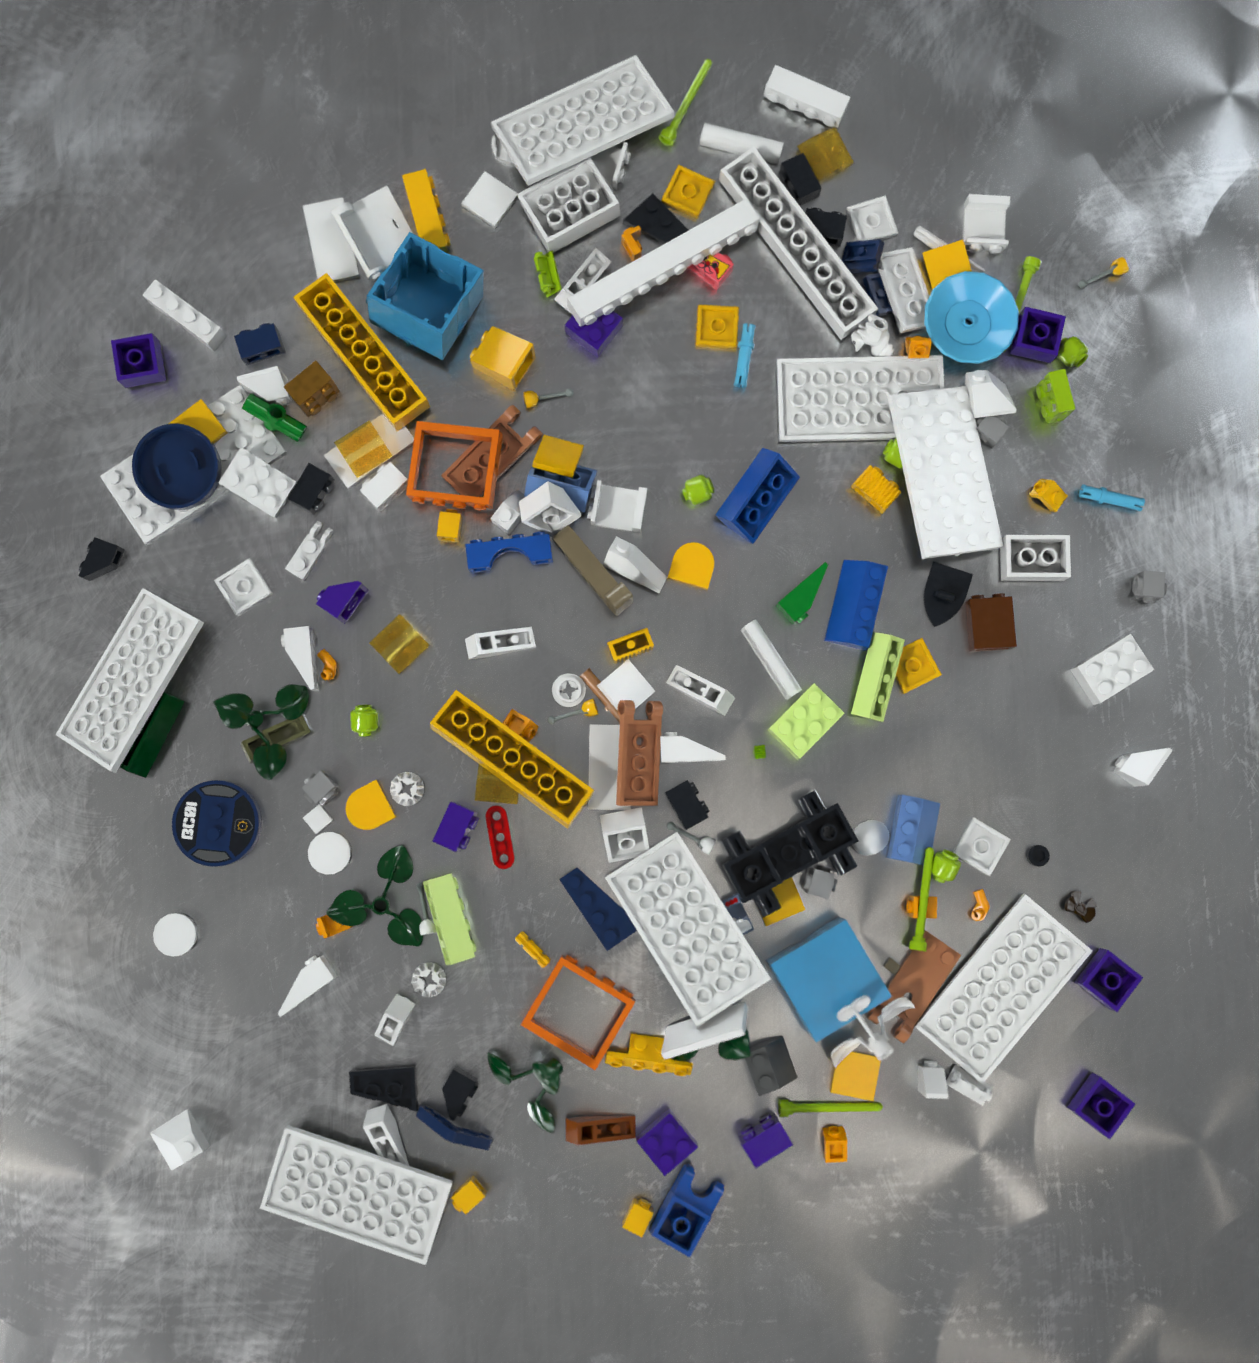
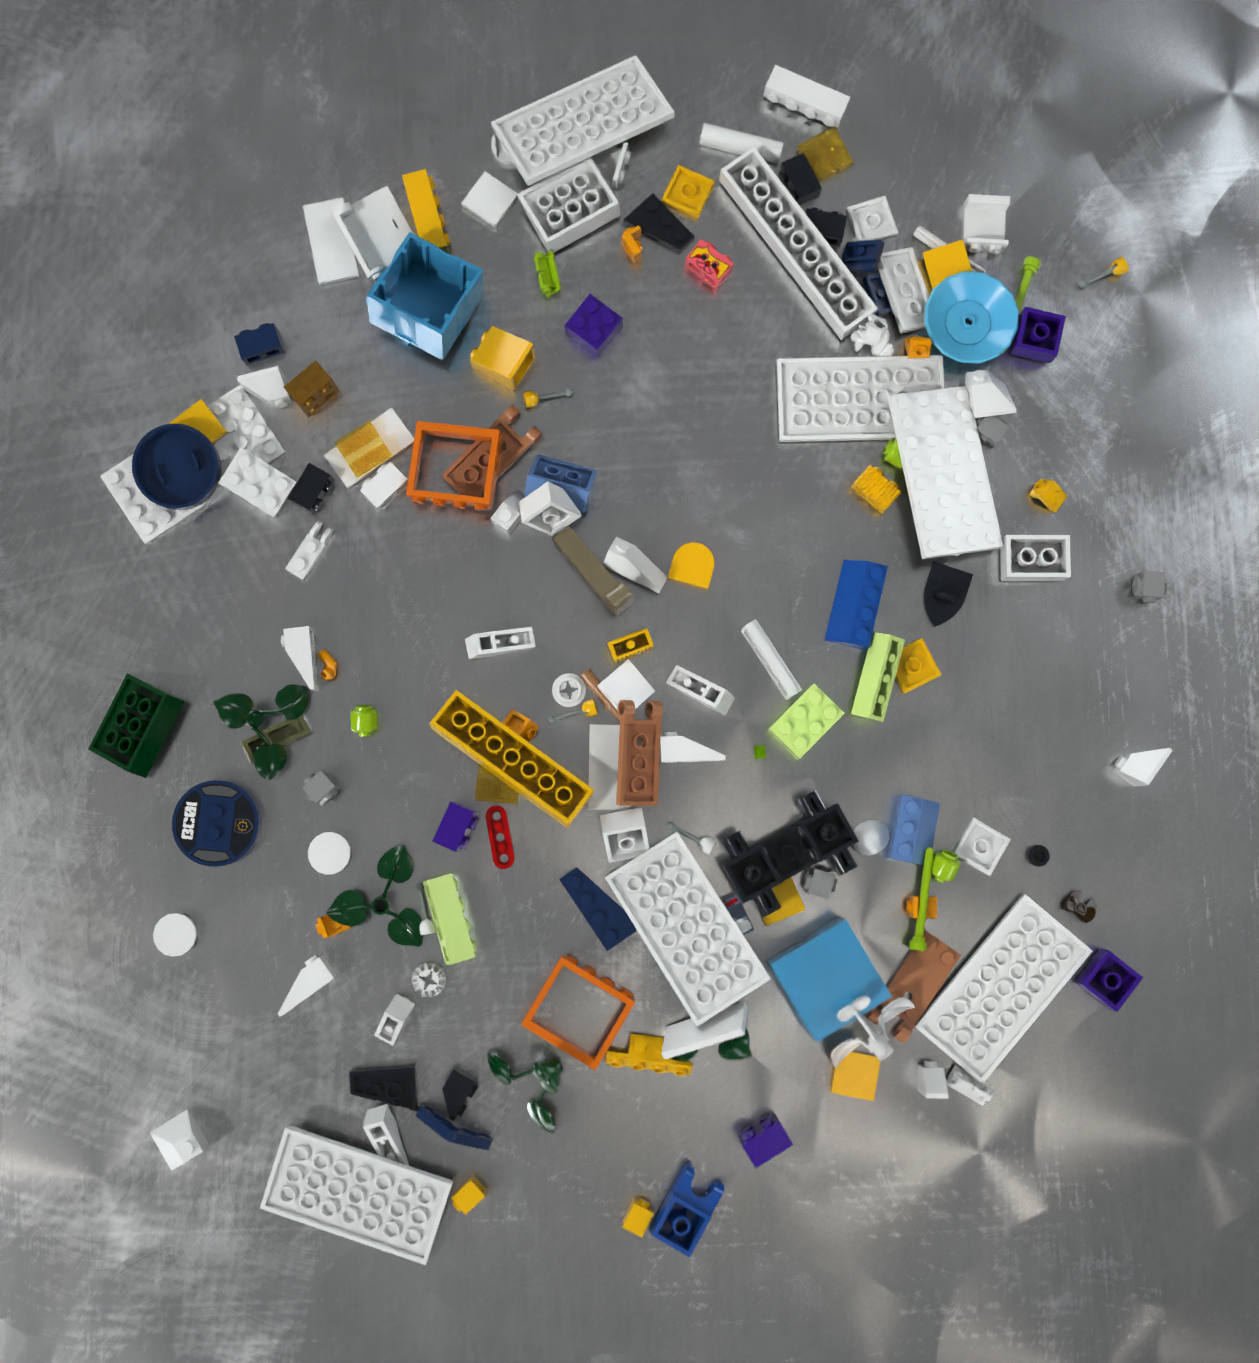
(100, 560): black slope -> none
(129, 680): white plate -> none
(138, 360): dark purple brick -> none
(184, 315): white brick -> none
(243, 587): white tile -> none
(274, 417): green piece -> none
(318, 819): white tile -> none
(342, 599): dark purple slope -> none
(362, 352): yellow brick -> none
(369, 807): yellow tile -> none
(399, 643): clear yellow slope -> none
(416, 791): white gear -> none
(449, 525): yellow brick -> none
(483, 554): blue arch -> none
(532, 949): yellow axle -> none
(558, 456): yellow tile -> none
(584, 276): white slope -> none
(600, 1129): dark orange slope -> none
(617, 507): white panel -> none
(663, 263): white brick -> none
(667, 1142): dark purple brick -> none
(668, 134): lime piece -> none
(687, 805): black brick -> none
(698, 489): lime head -> none
(717, 326): yellow tile -> none
(746, 346): medium azure pin -> none
(758, 495): blue slope -> none
(770, 1066): dark grey slope -> none
(787, 1107): lime piece -> none
(800, 599): green slope -> none
(835, 1144): light orange bracket -> none
(891, 966): dark tan piece -> none
(982, 906): light orange arm -> none
(990, 623): reddish brown brick -> none
(1055, 396): lime piece -> none
(1072, 352): lime head -> none
(1101, 1105): dark purple brick -> none
(1103, 495): medium azure pin -> none
(1112, 669): white brick -> none

